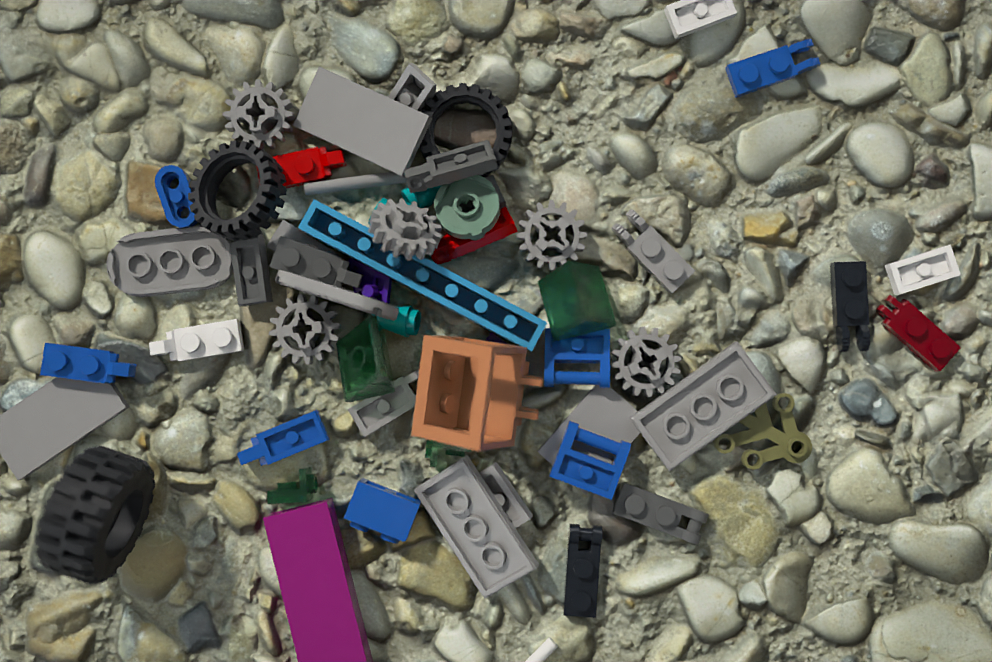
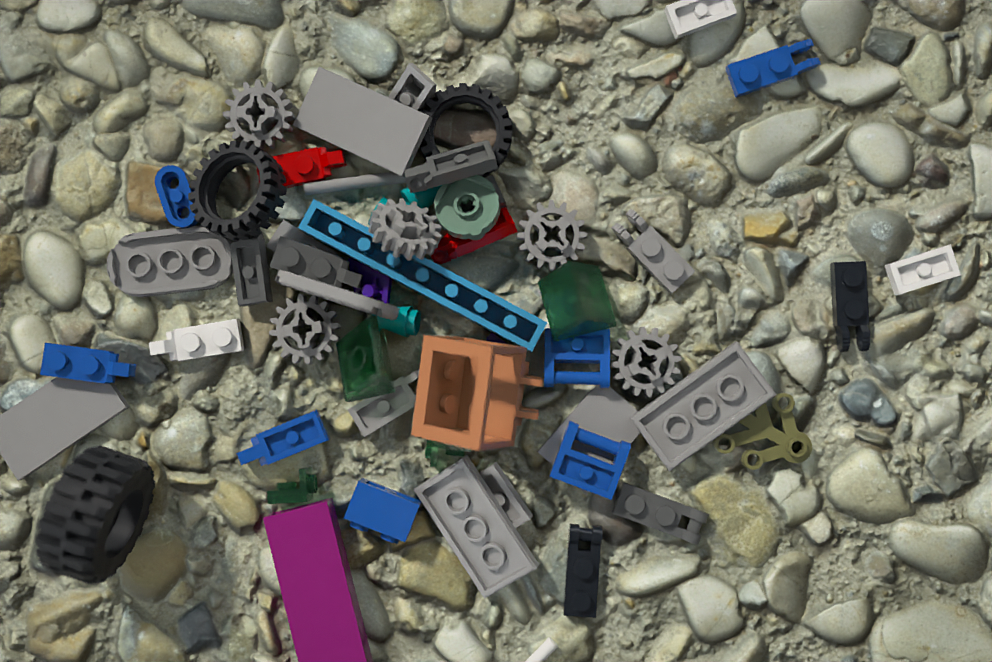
(918, 333): dark red hinge -> none

